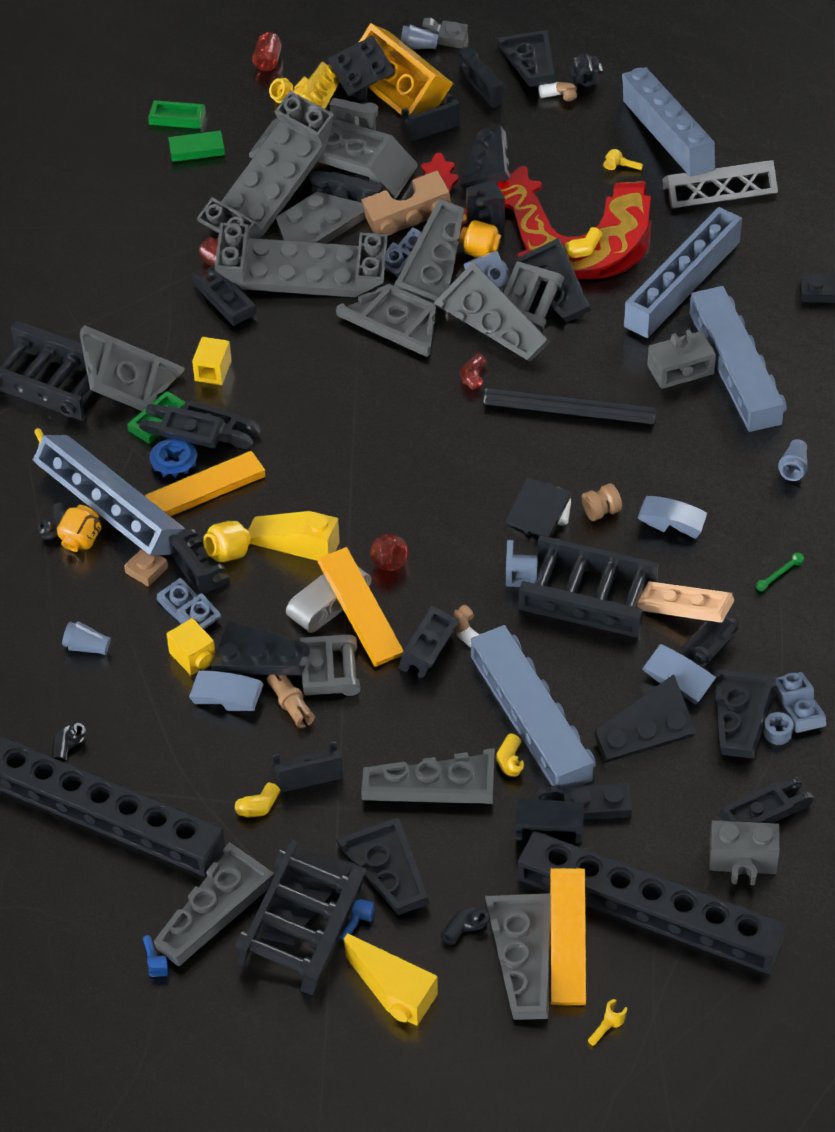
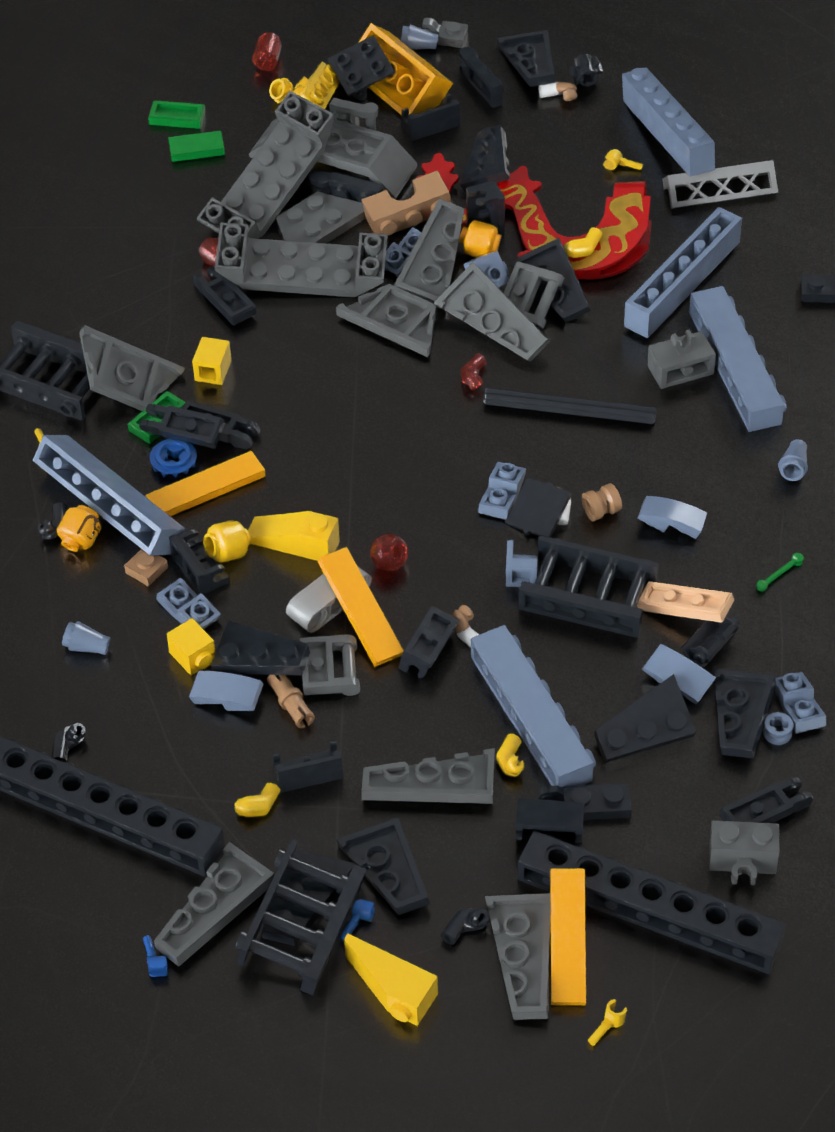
(502, 490): none -> sand blue slope

